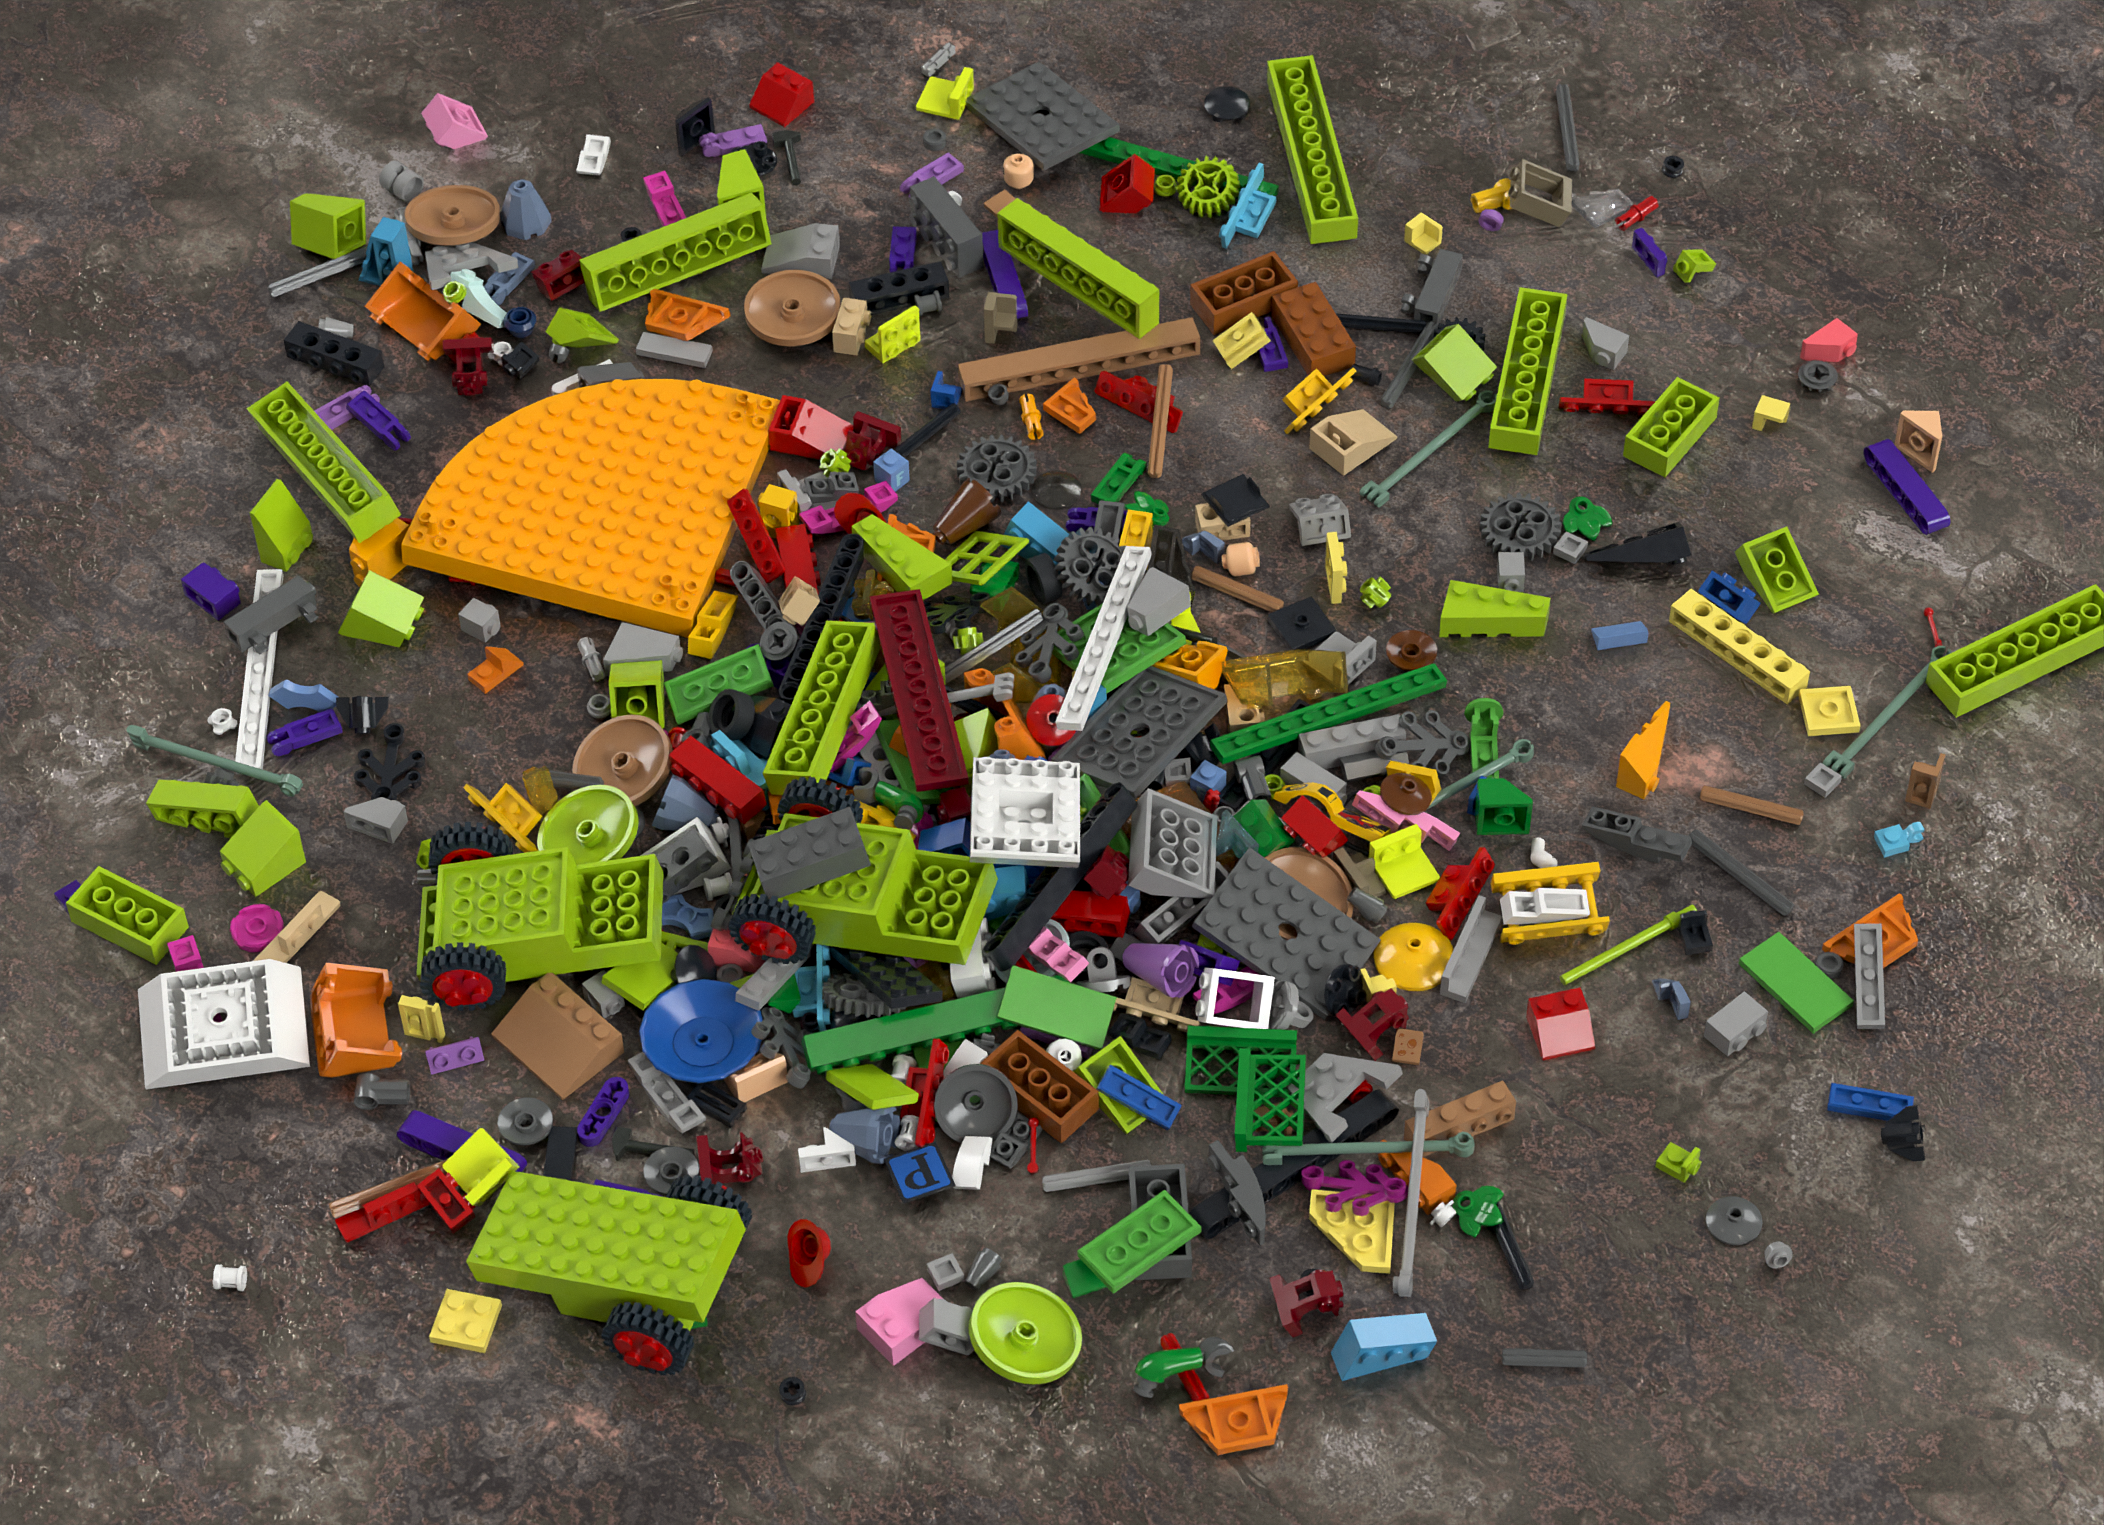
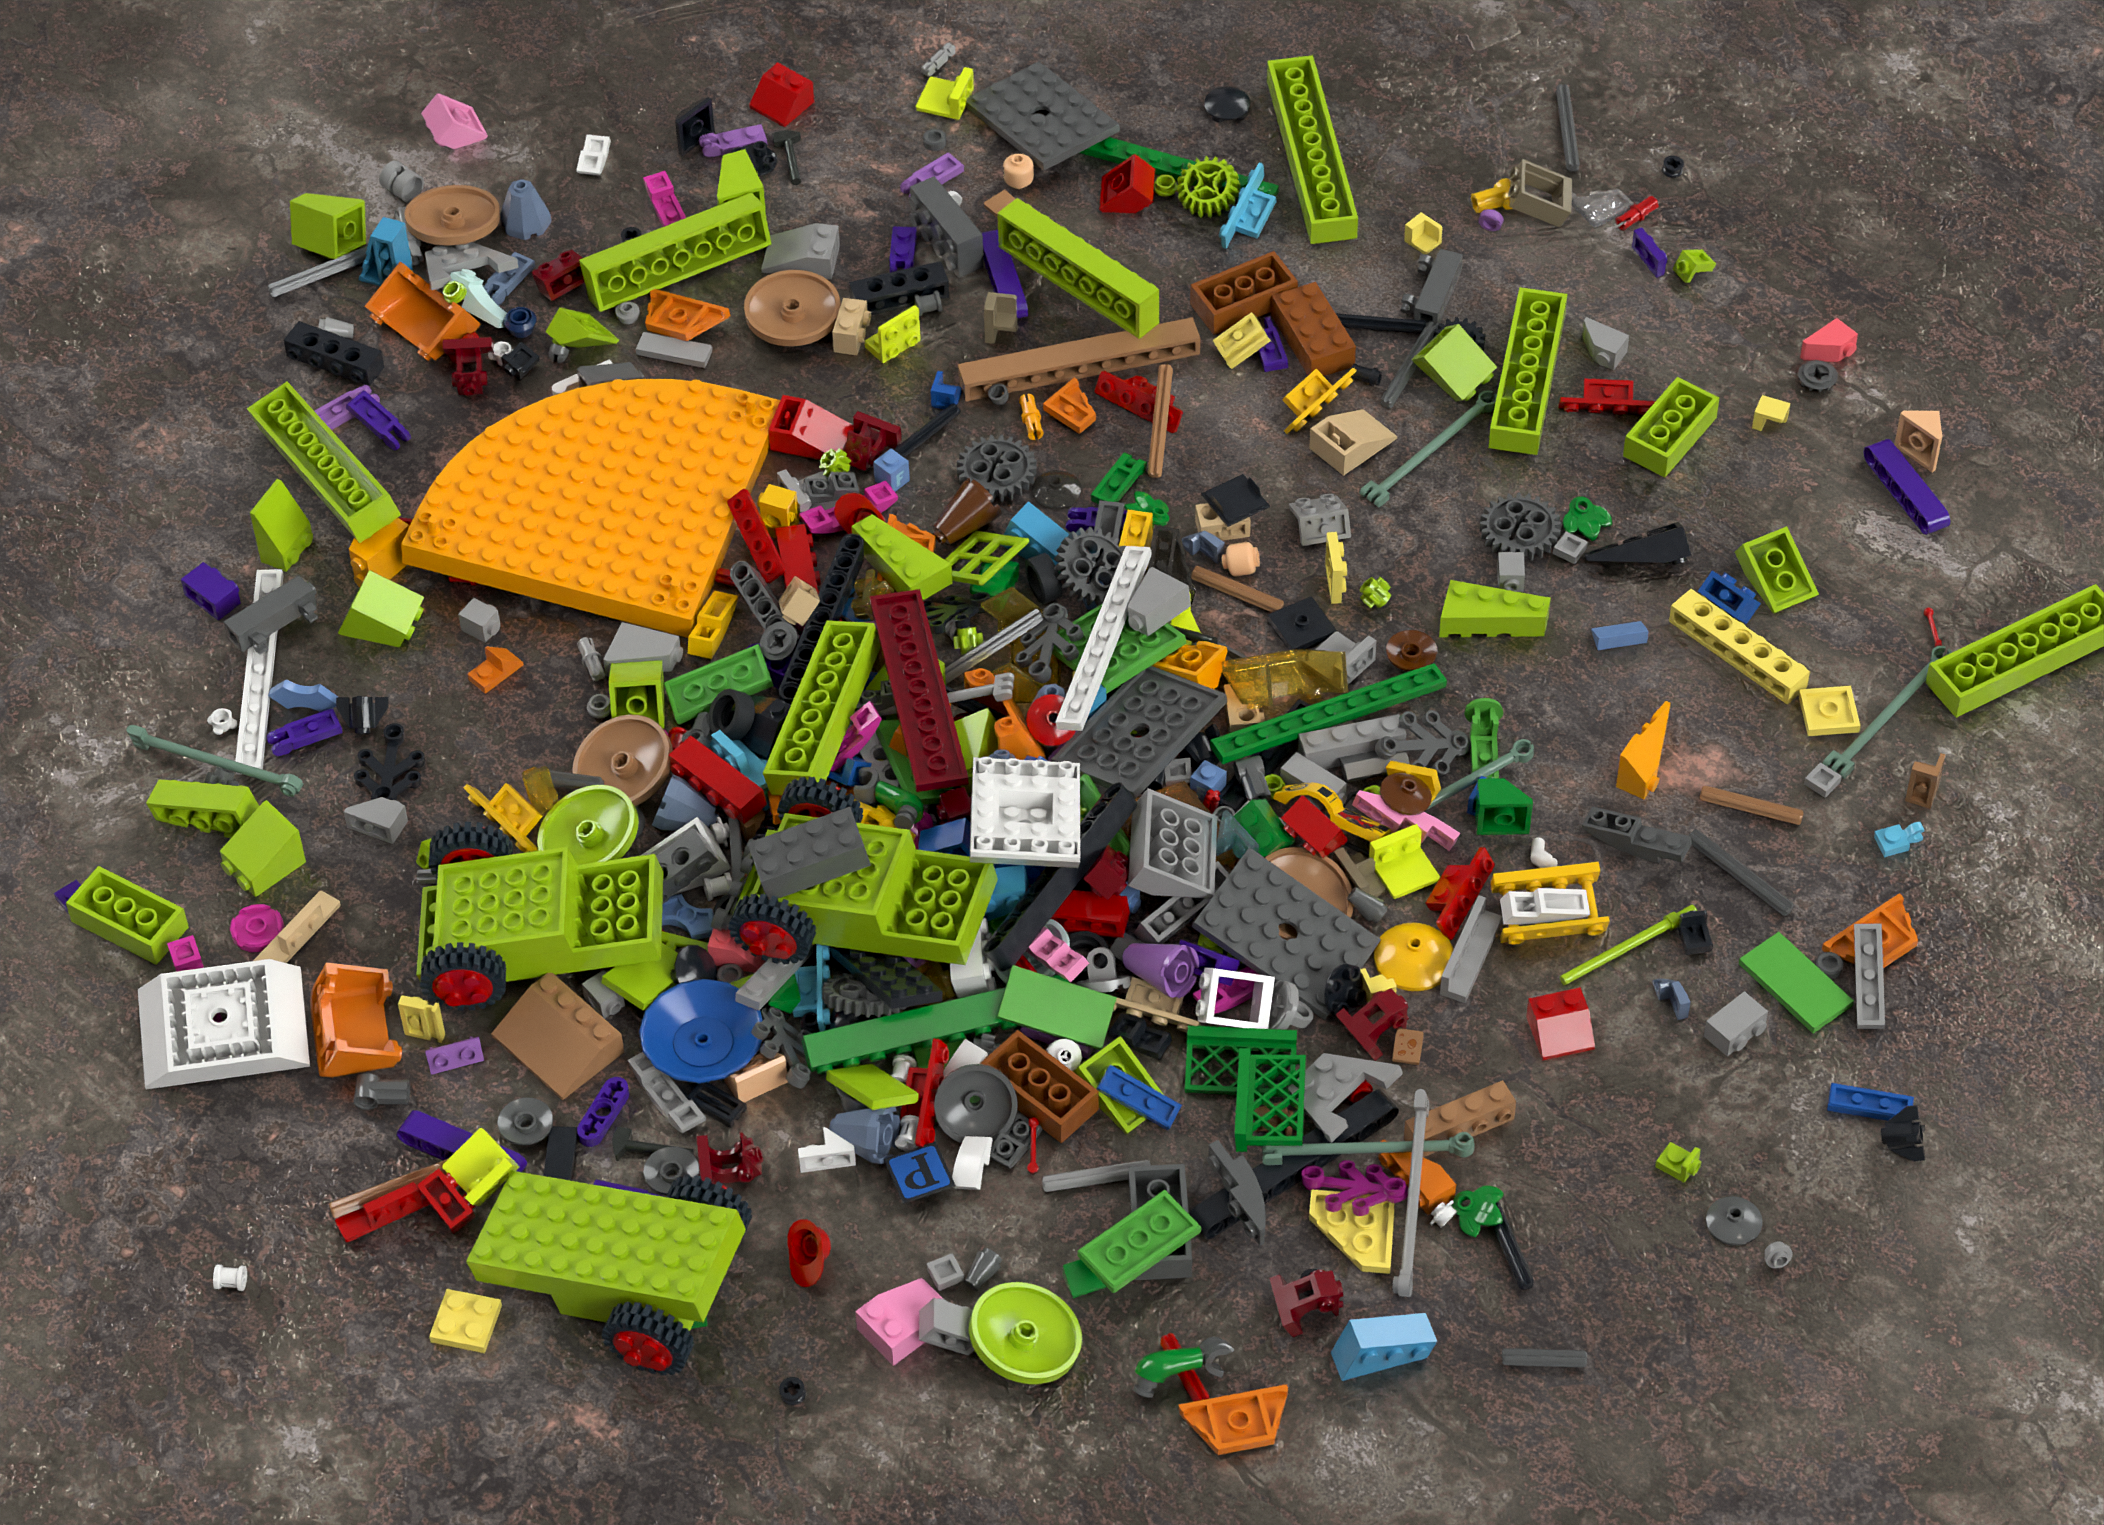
(627, 312): none -> light grey plate

